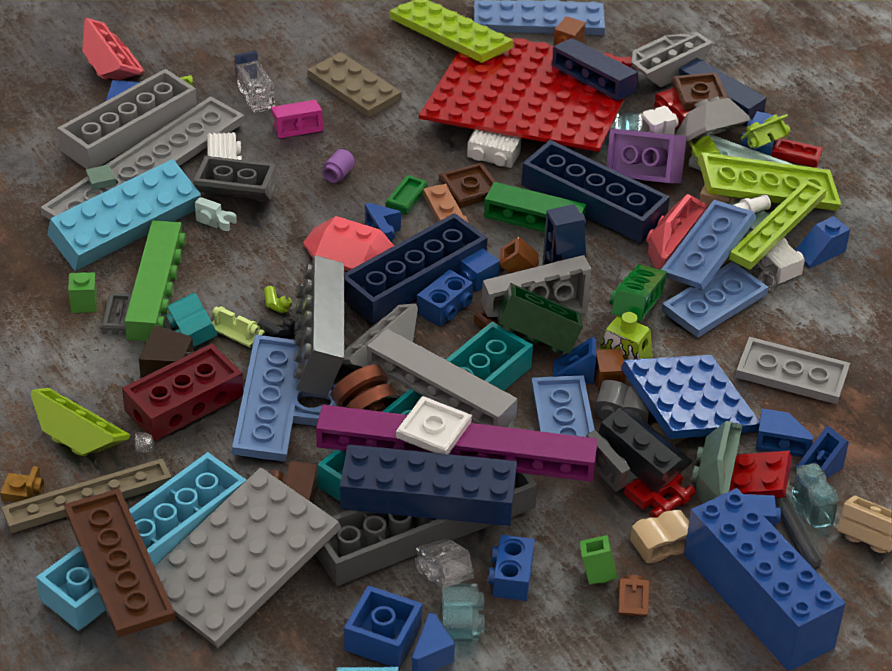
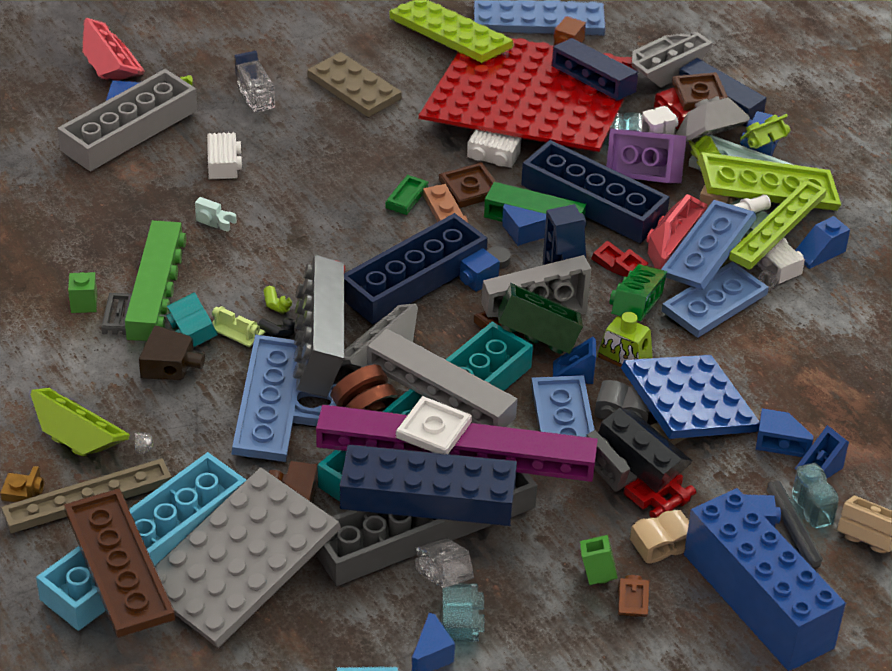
(100, 177): sand green tile -> none
(122, 214): medium azure brick -> none
(175, 141): light grey plate -> none
(183, 391): dark red brick -> none
(236, 178): dark grey slope -> none
(297, 118): dark pink hinge -> none
(338, 166): medium lavender brick -> none
(346, 242): coral wedge -> none
(383, 218): blue slope -> none
(383, 627): blue brick -> none
(444, 298): blue brick -> none
(513, 567): blue brick -> none
(518, 256): dark orange brick -> none
(523, 224): none -> blue slope
(608, 366): dark orange brick -> none
(617, 261): none -> red slope
(717, 461): sand green wedge -> none
(762, 473): red plate -> none
(793, 370): light grey plate -> none
(797, 152): red plate -> none

